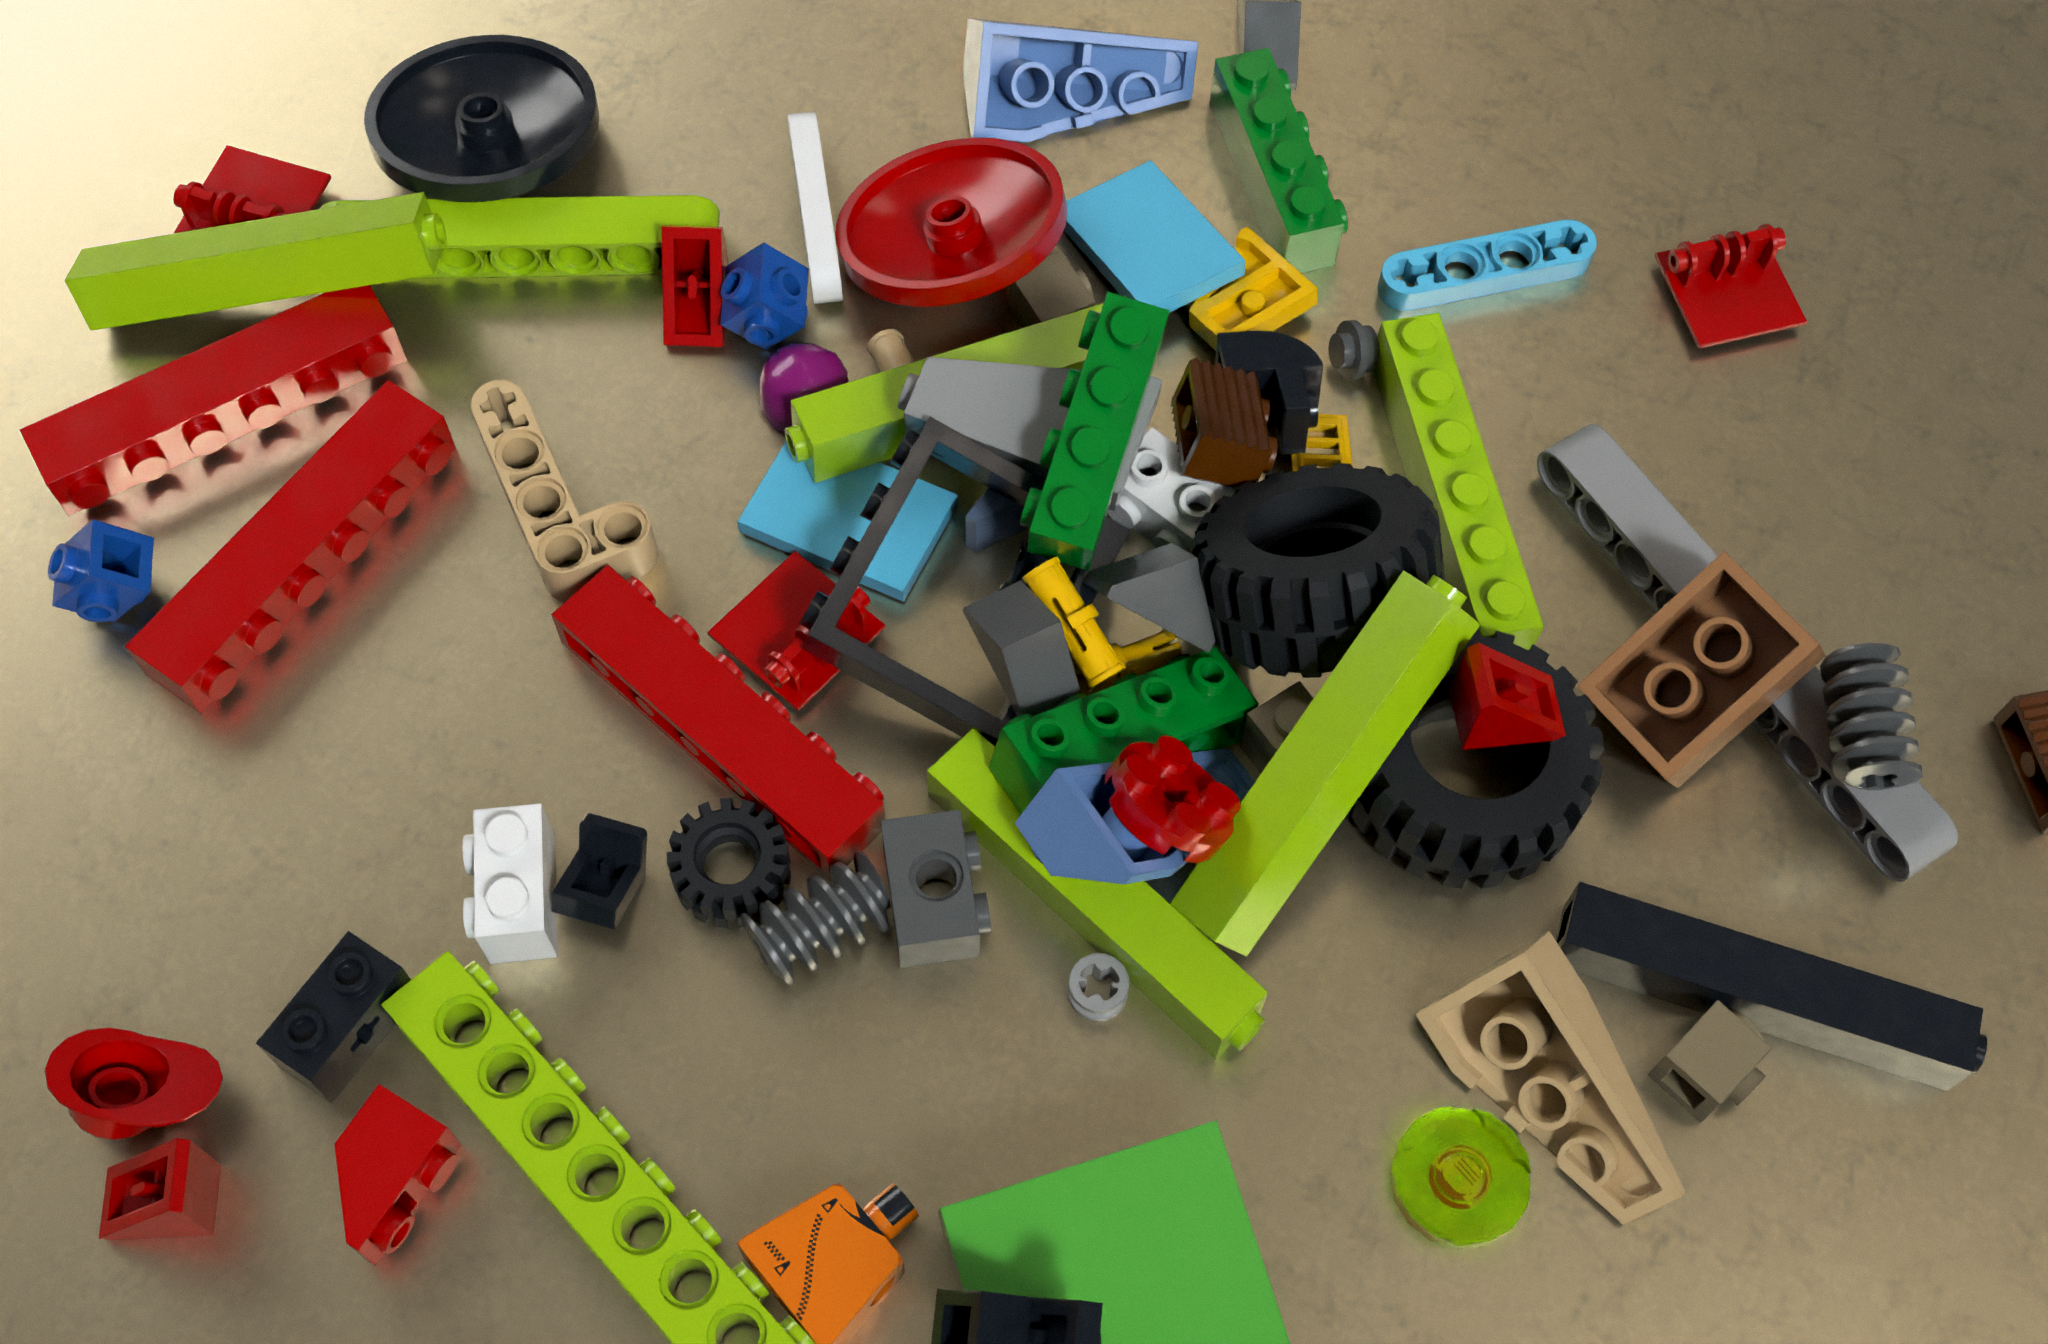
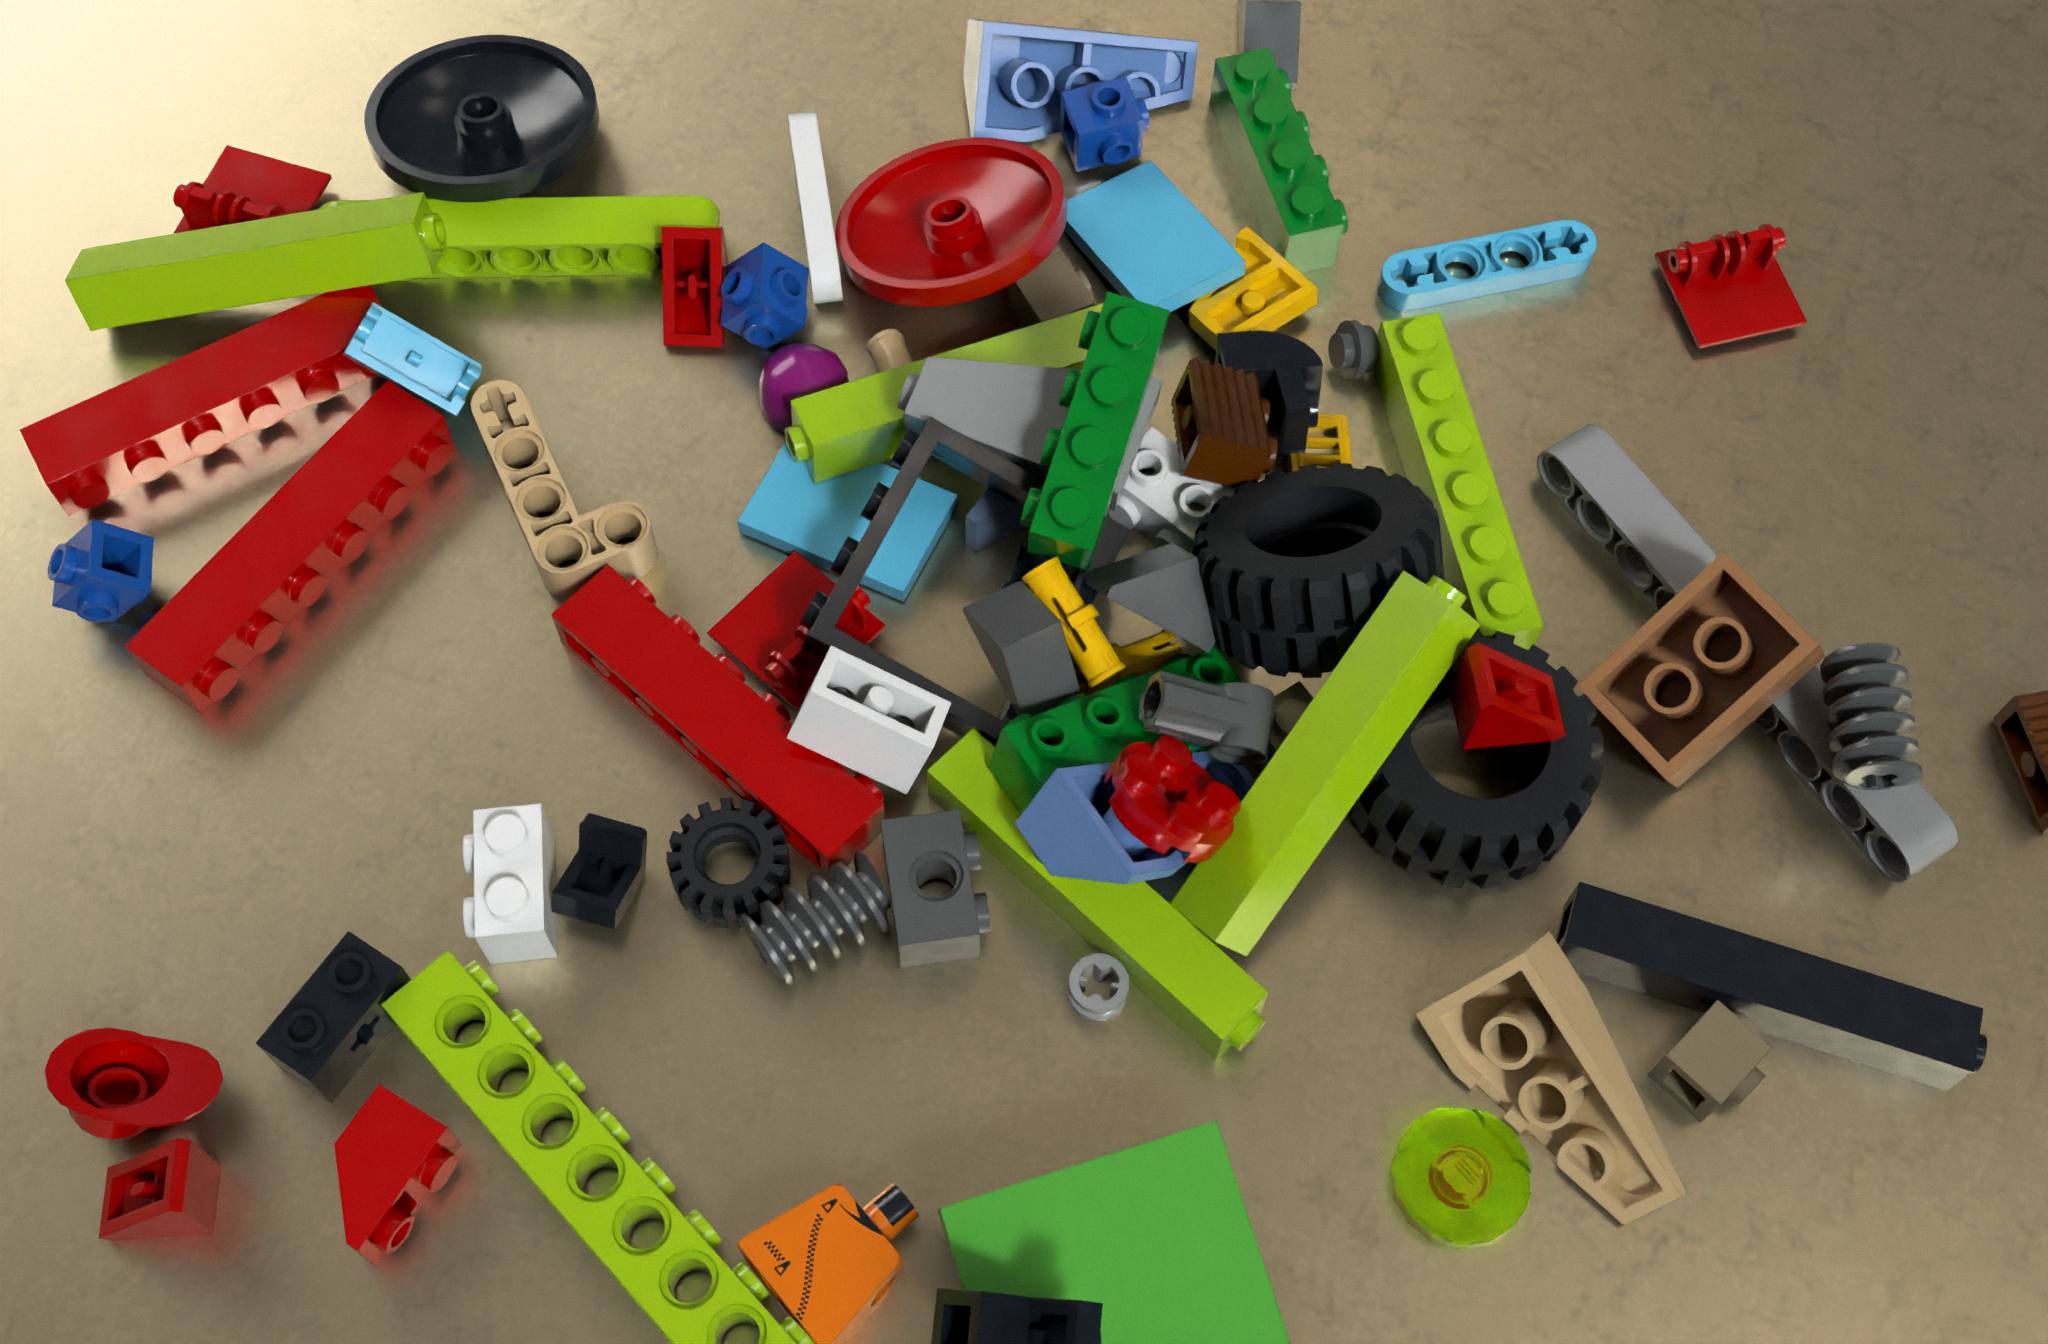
(413, 360): none -> medium azure hinge
(869, 720): none -> white brick
(1103, 123): none -> blue brick
(1226, 717): none -> dark grey piece

